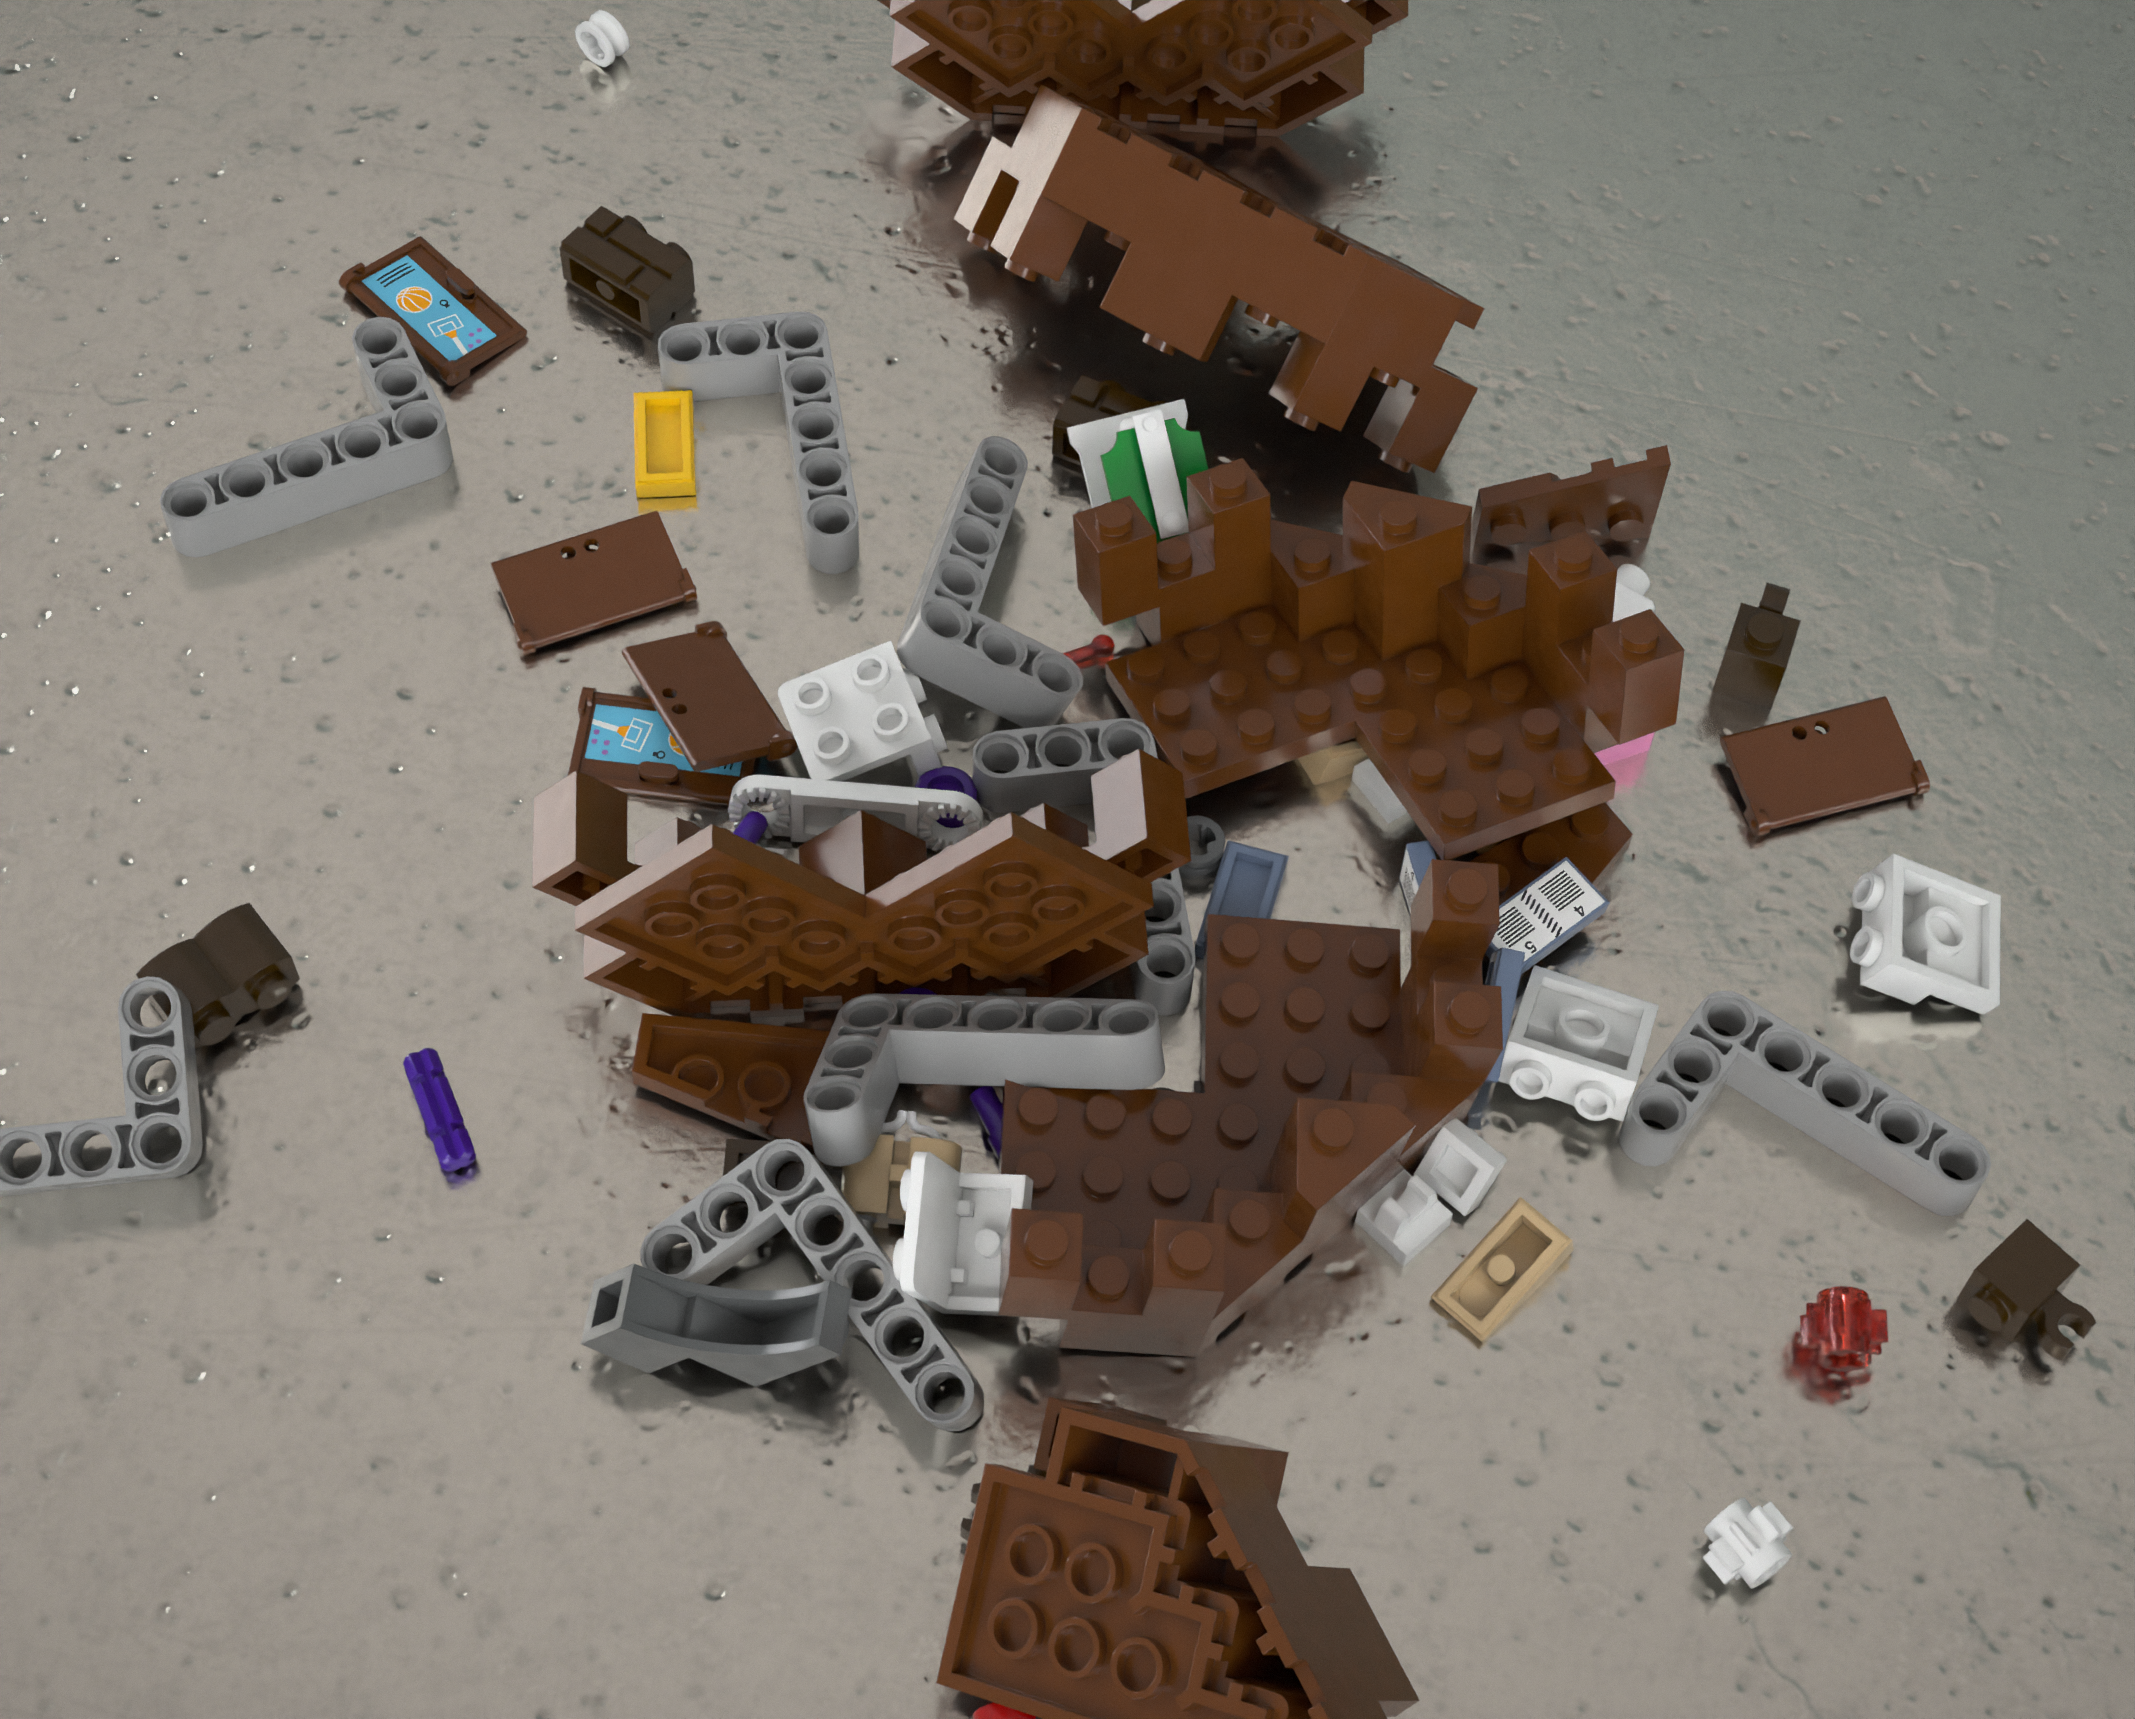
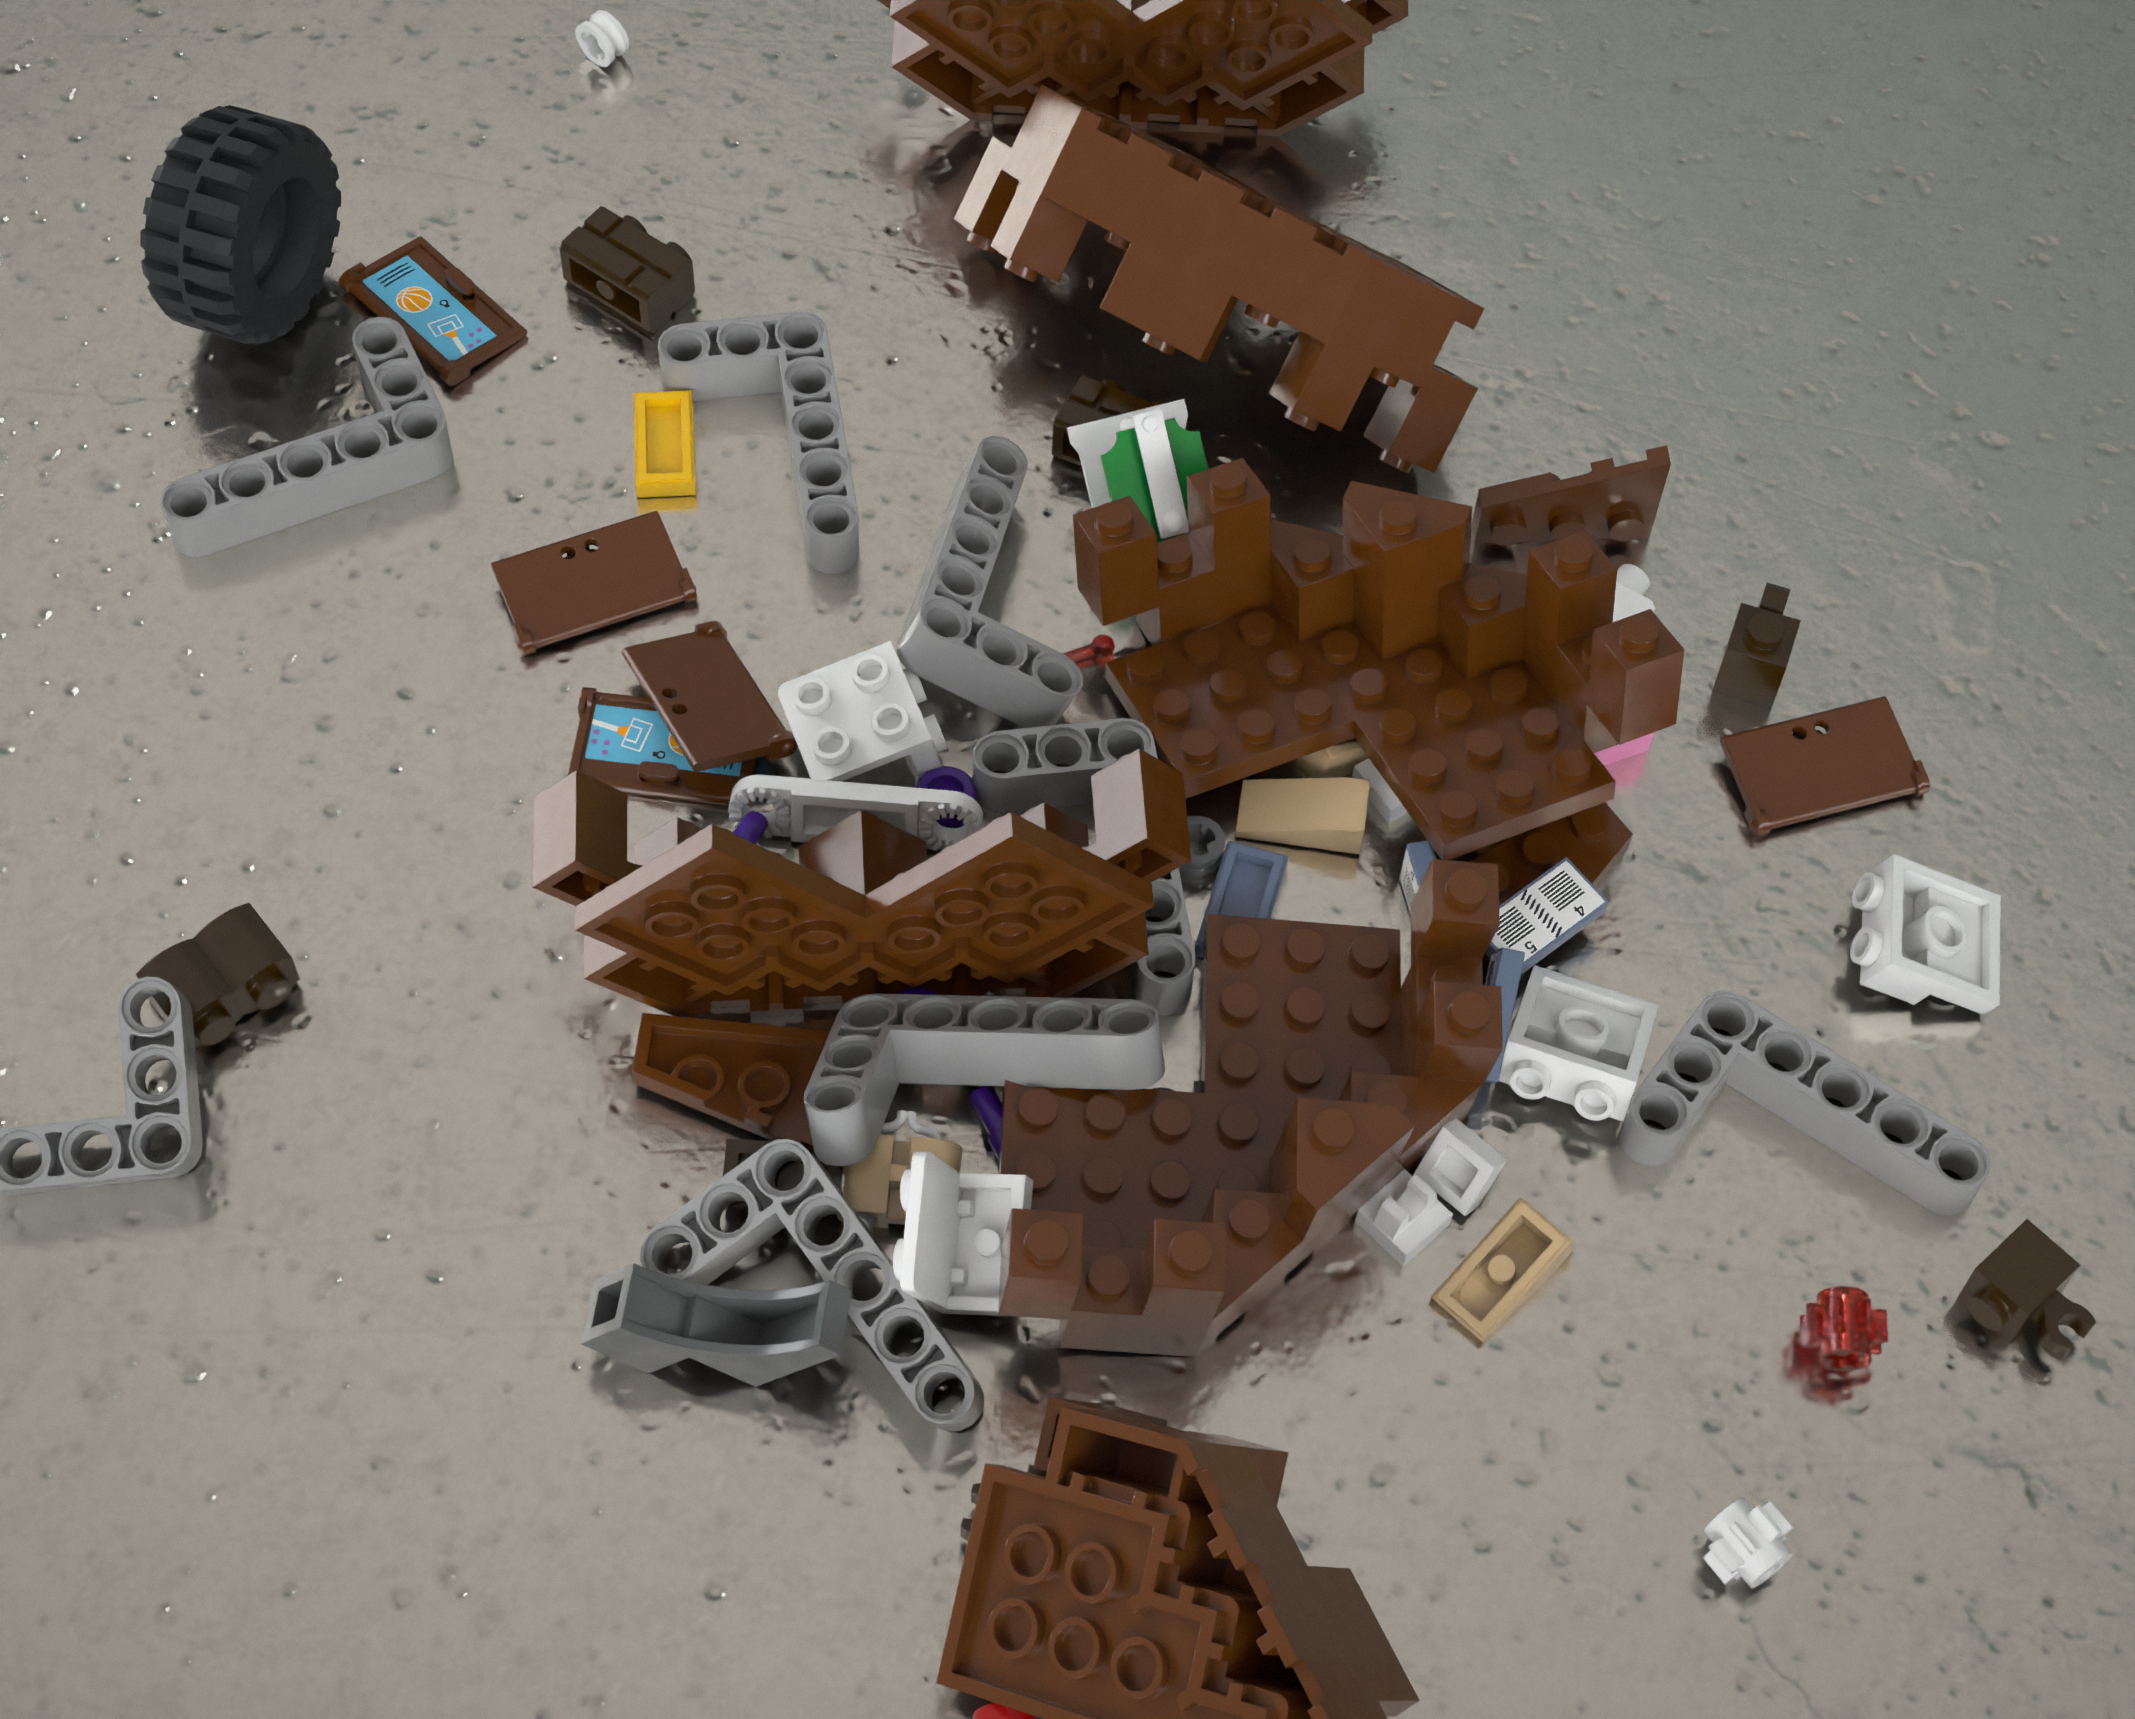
(240, 224): none -> black tyre
(439, 1109): dark purple axle -> none
(1305, 812): none -> tan slope

